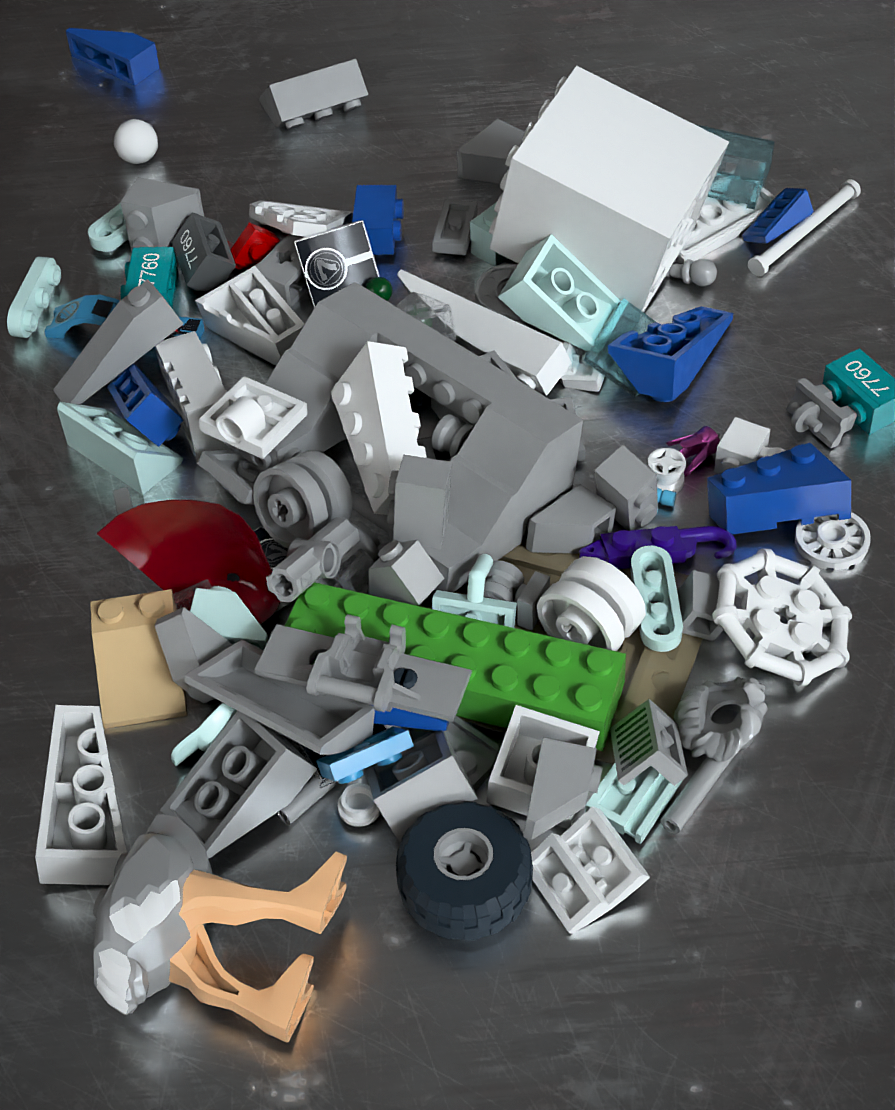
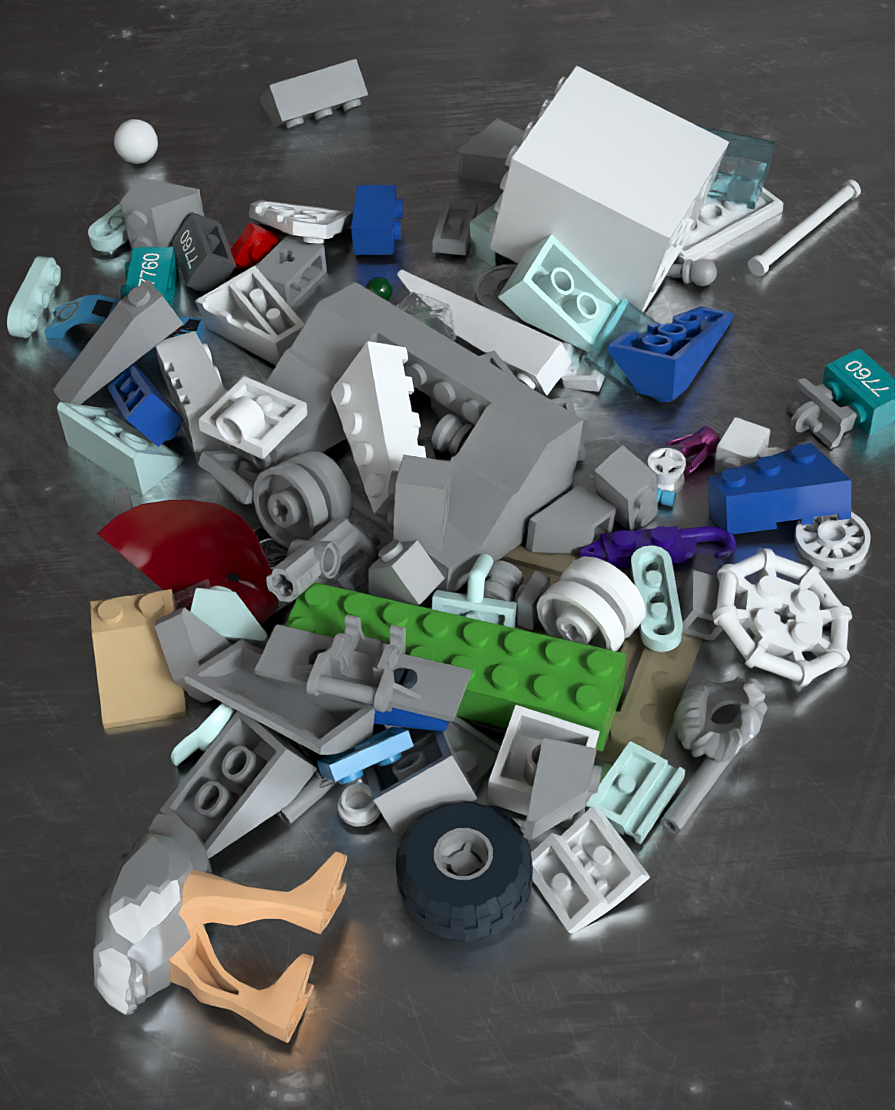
(79, 813): white wedge -> none
(115, 53): blue slope -> none
(336, 259): black slope -> none
(646, 740): light grey panel -> none
(783, 213): blue slope -> none

